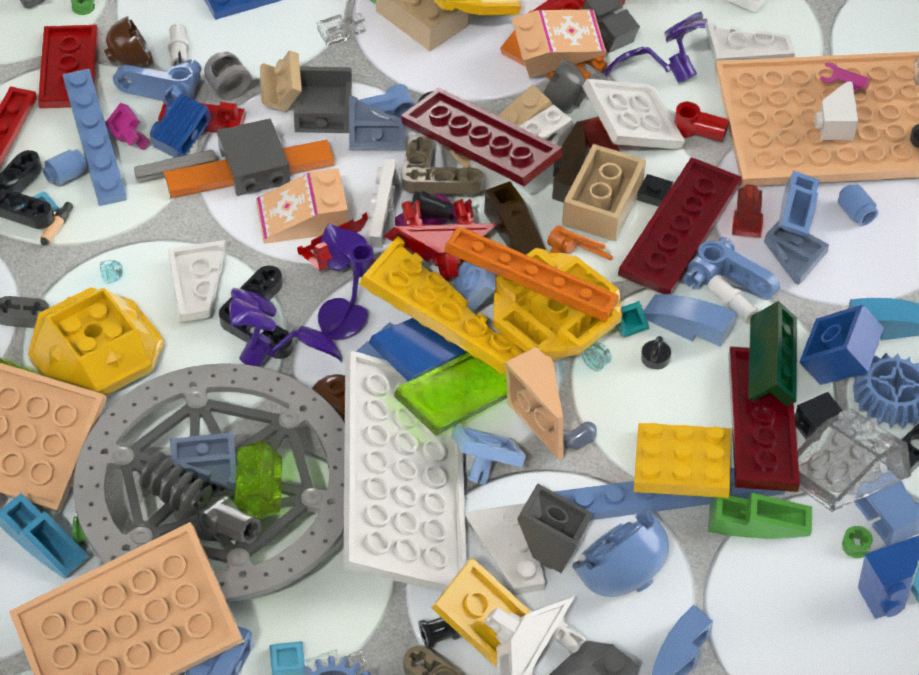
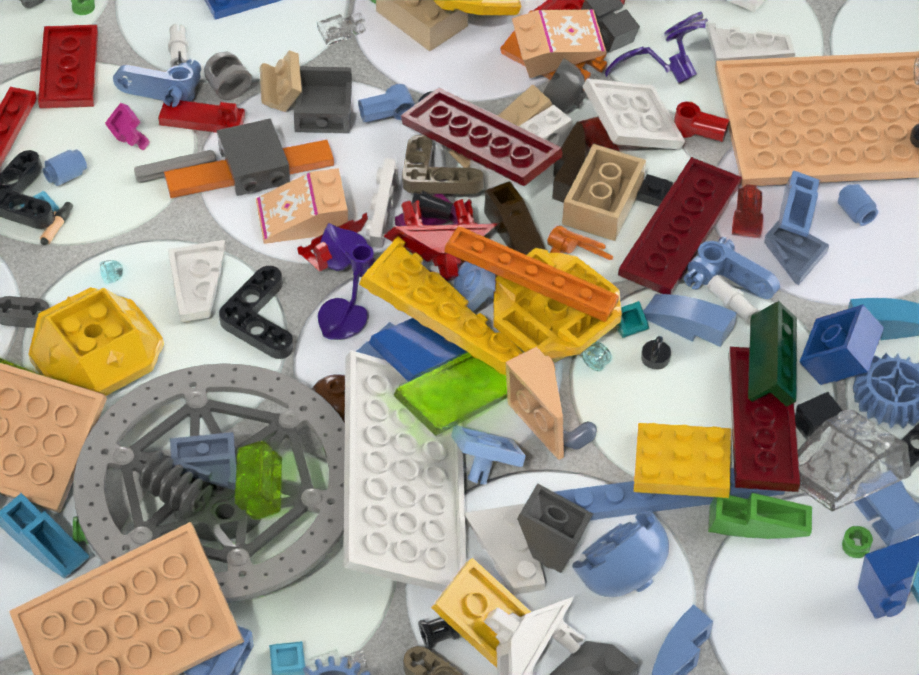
(94, 137): medium blue plate -> none
(127, 45): reddish brown cylinder -> none
(180, 126): blue brick -> none
(225, 518): dark grey piece -> none
(254, 311): dark purple plant -> none
(373, 128): sand blue wing -> none
(838, 115): white slope -> none
(840, 74): dark pink plate -> none

